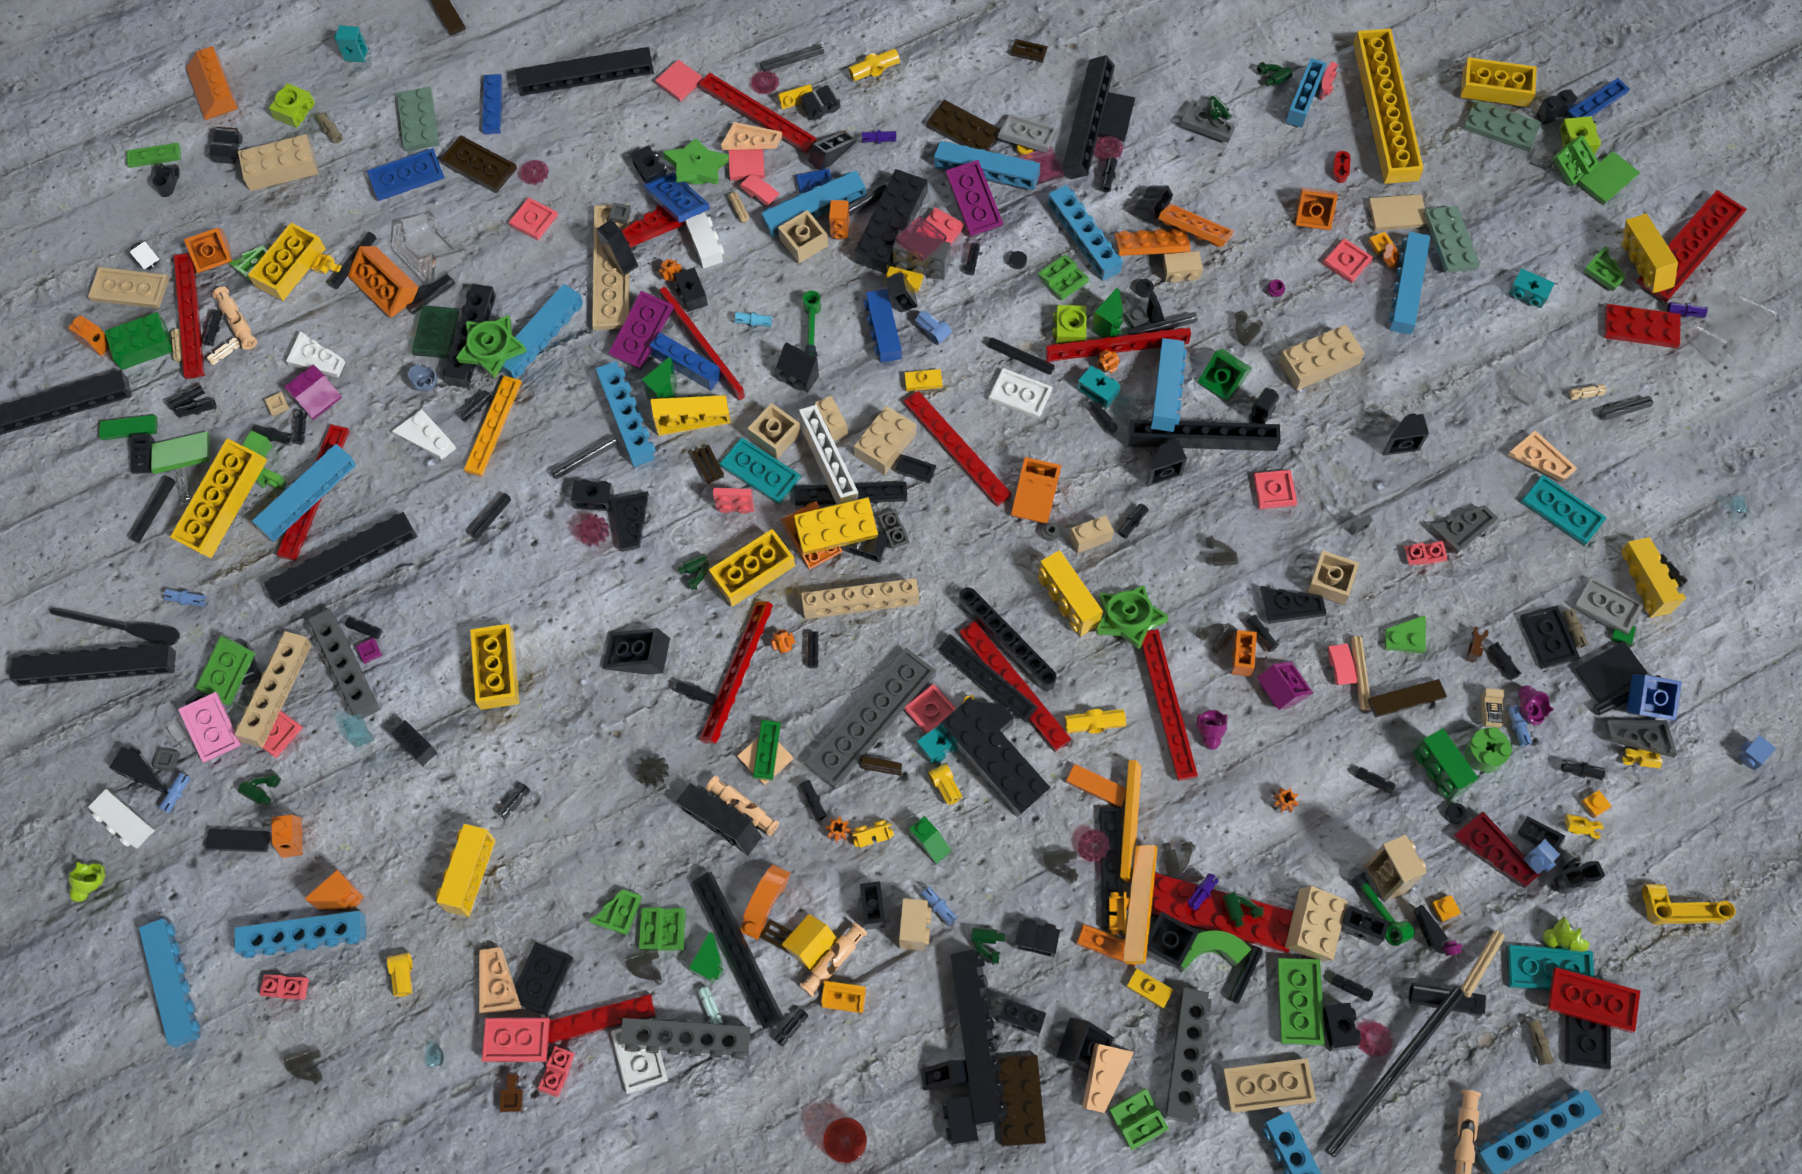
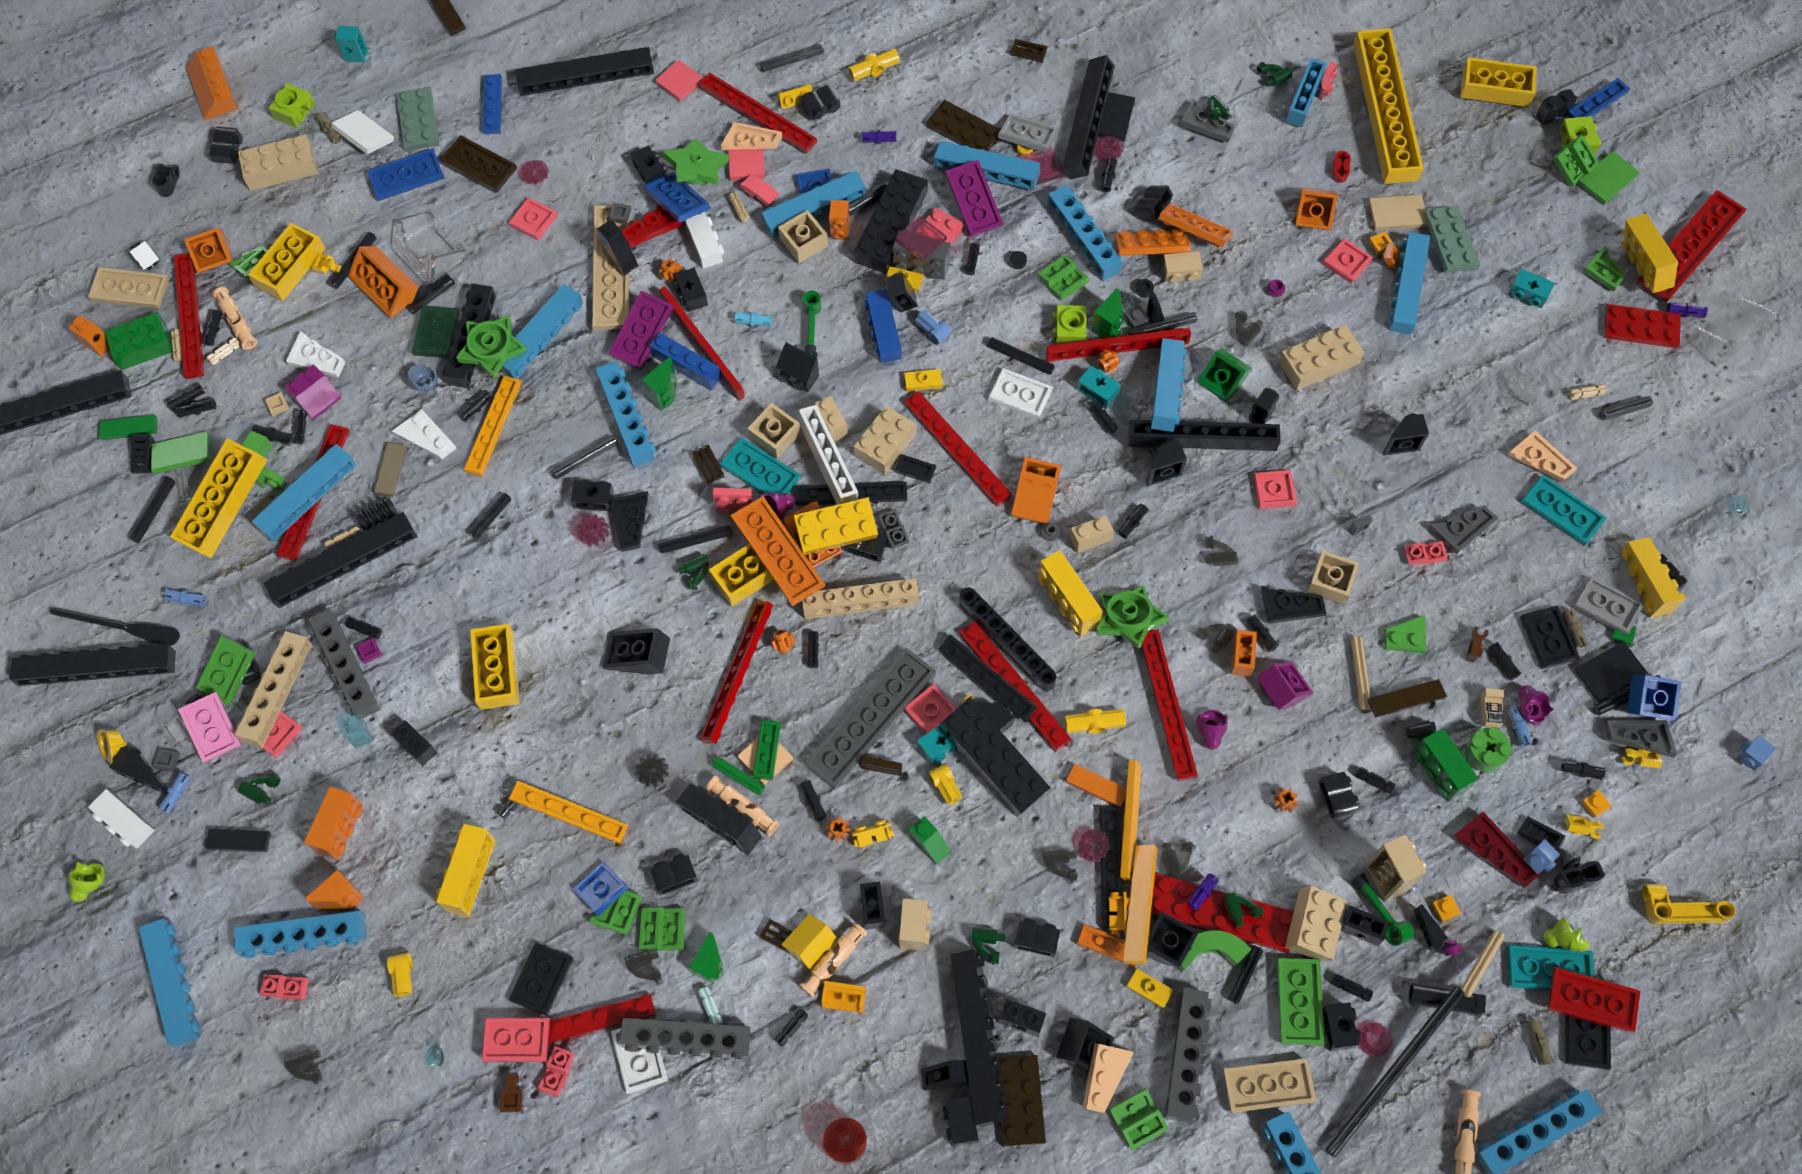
(109, 743): none -> yellow piece
(153, 155): bright green tile -> none
(287, 831): orange torso -> none
(334, 823): none -> orange brick
(341, 537): none -> tan axle
(362, 132): none -> white tile
(375, 513): none -> black piece
(390, 469): none -> dark tan tile
(495, 983): light nougat wing -> none
(568, 812): none -> light orange tile
(600, 888): none -> blue tile
(673, 874): none -> black brick
(689, 413): yellow wedge -> none
(694, 539): none -> black axle
(695, 693): black pin -> none
(738, 775): none -> green axle
(738, 950): black plate -> none
(759, 85): clear pink gear -> none
(763, 899): orange arch -> none
(777, 551): none -> orange plate
(783, 501): none -> magenta piece
(830, 149): black slope -> none
(939, 906): medium blue pin -> none
(1338, 794): none -> black brick
(1342, 664): coral slope -> none
(1421, 730): none -> black cone
(1455, 813): black tile -> none
(1502, 125): sand green plate -> none

